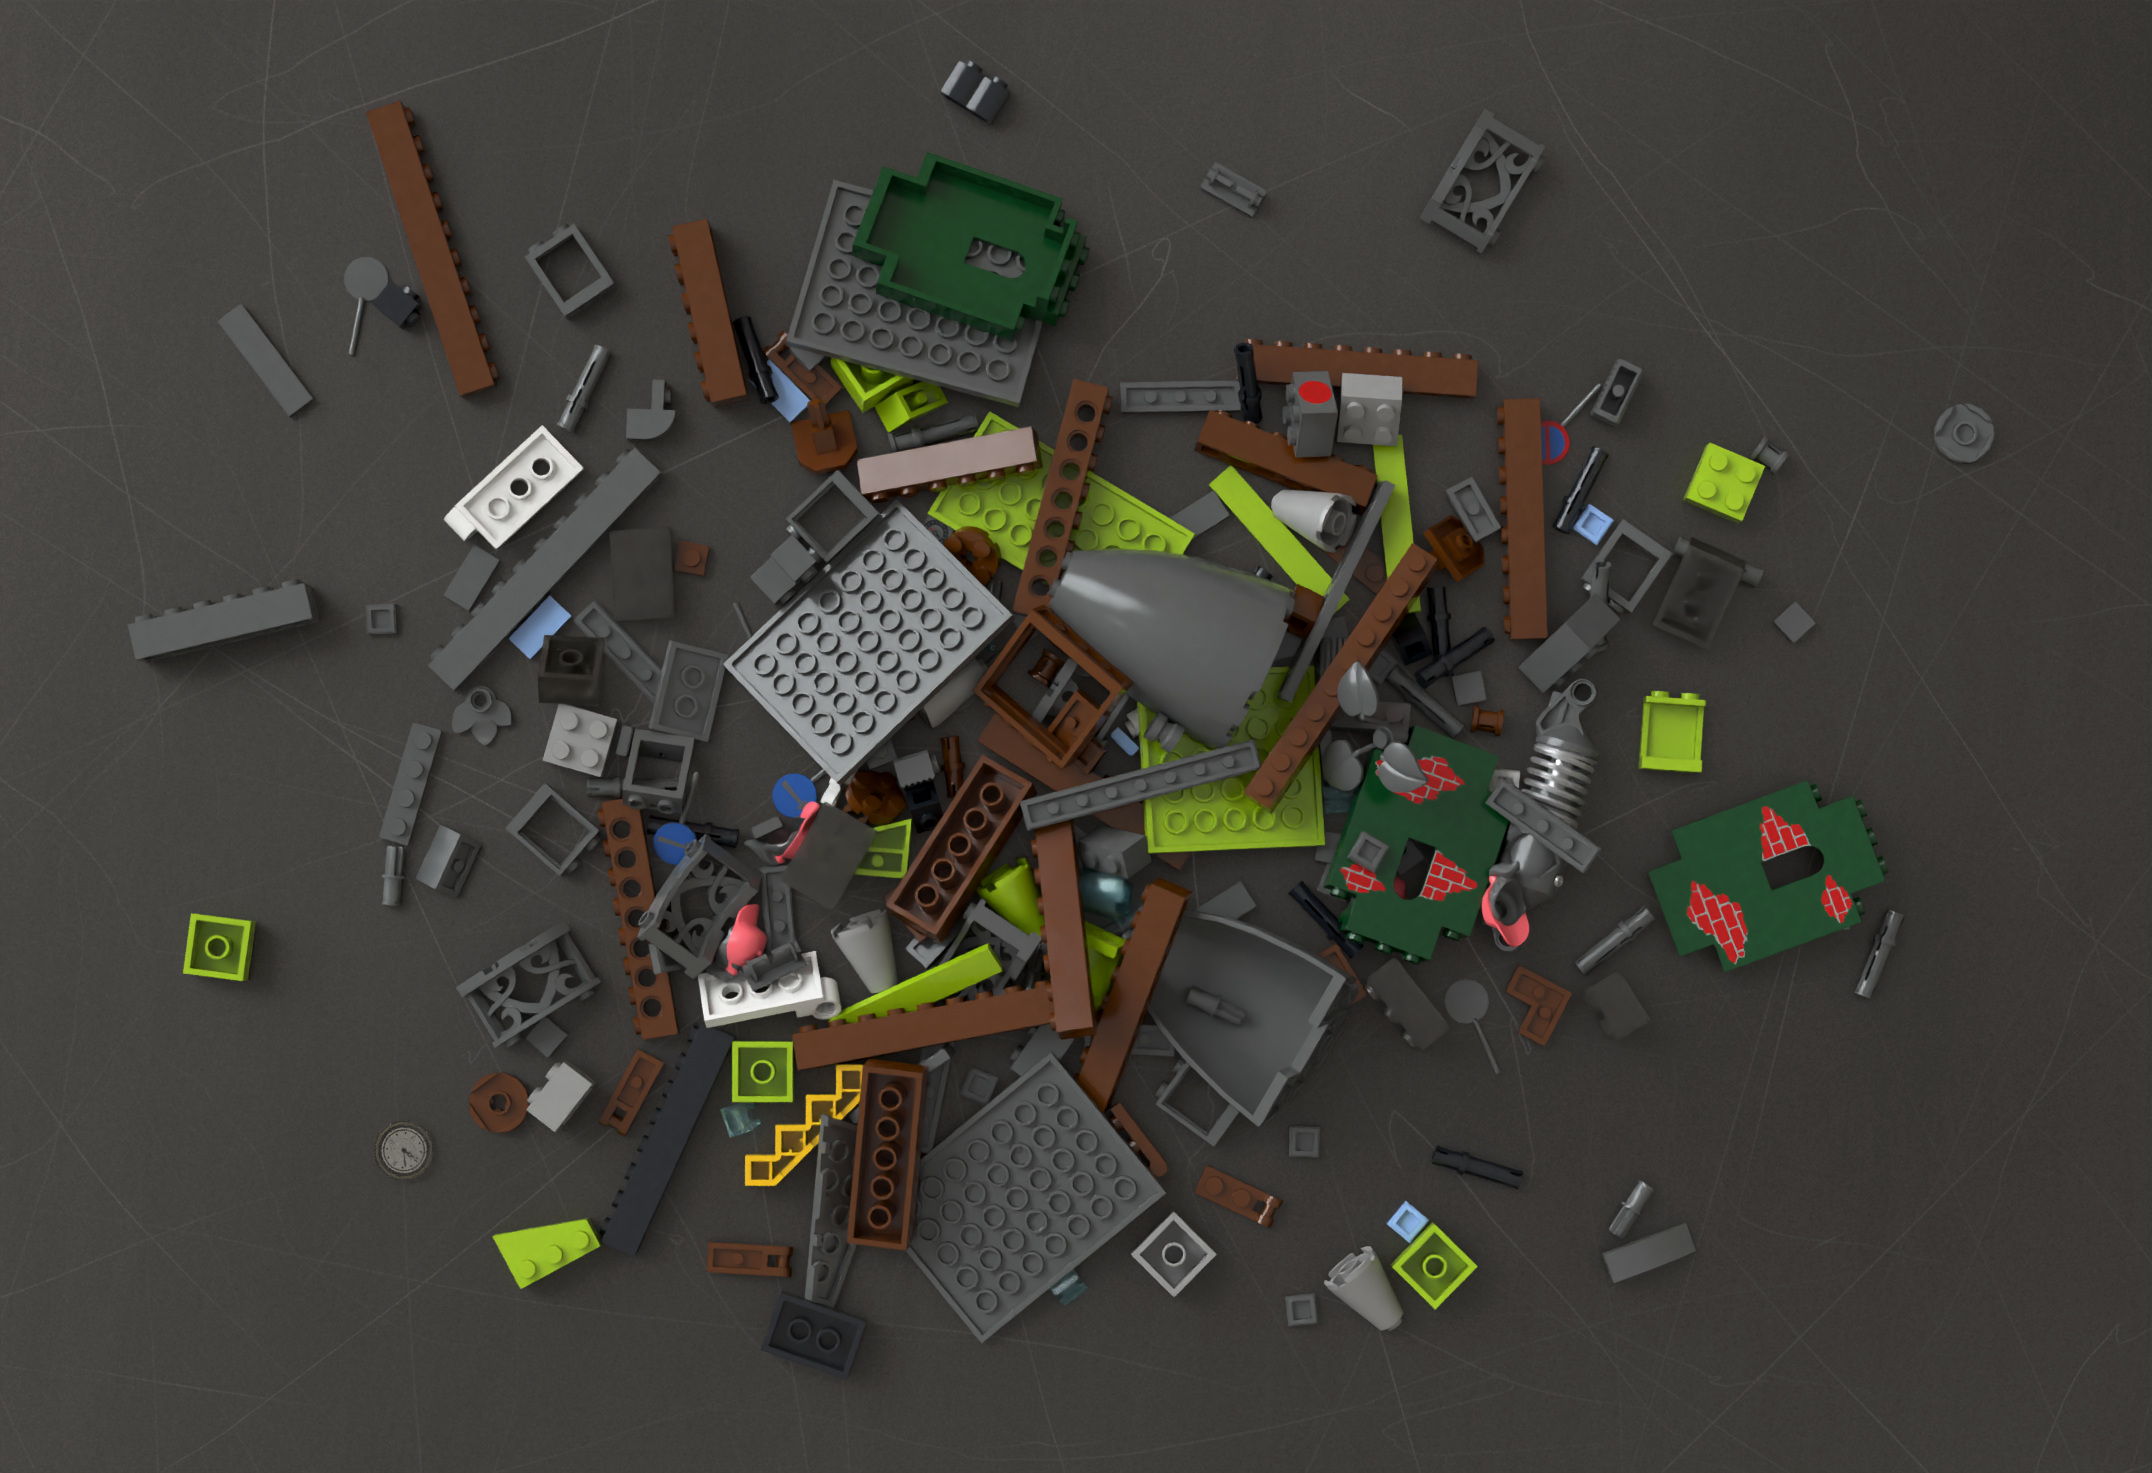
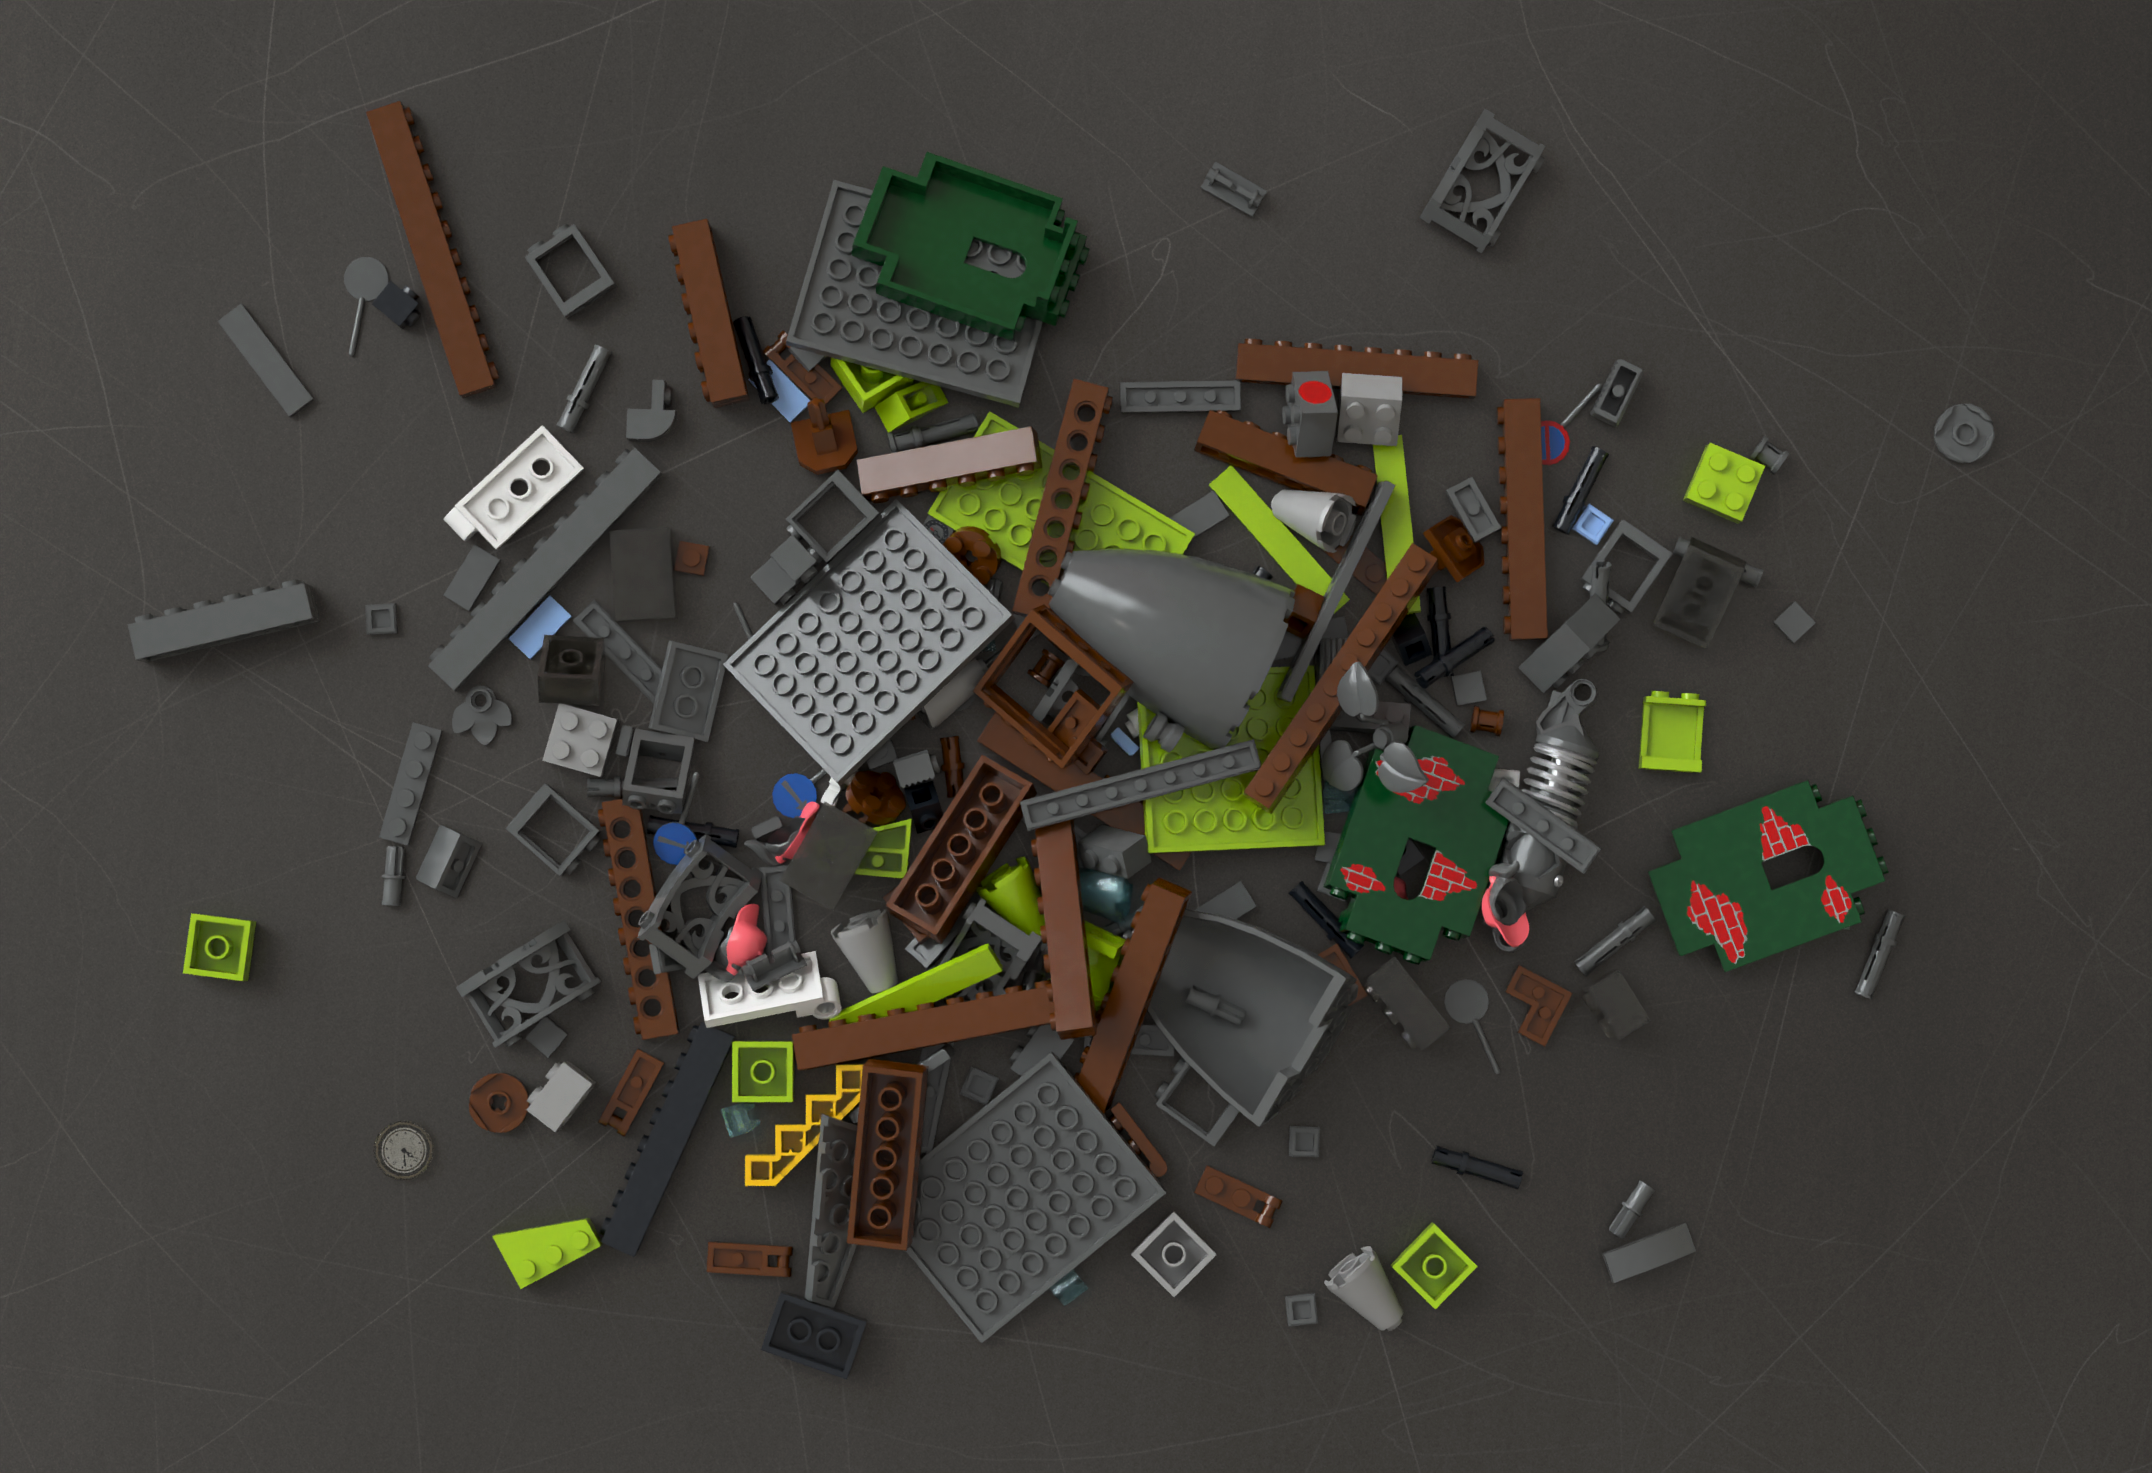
(975, 92): black brick -> none
(1249, 391): black pin -> none
(1367, 852): dark grey tile -> none
(1407, 1221): light blue tile -> none

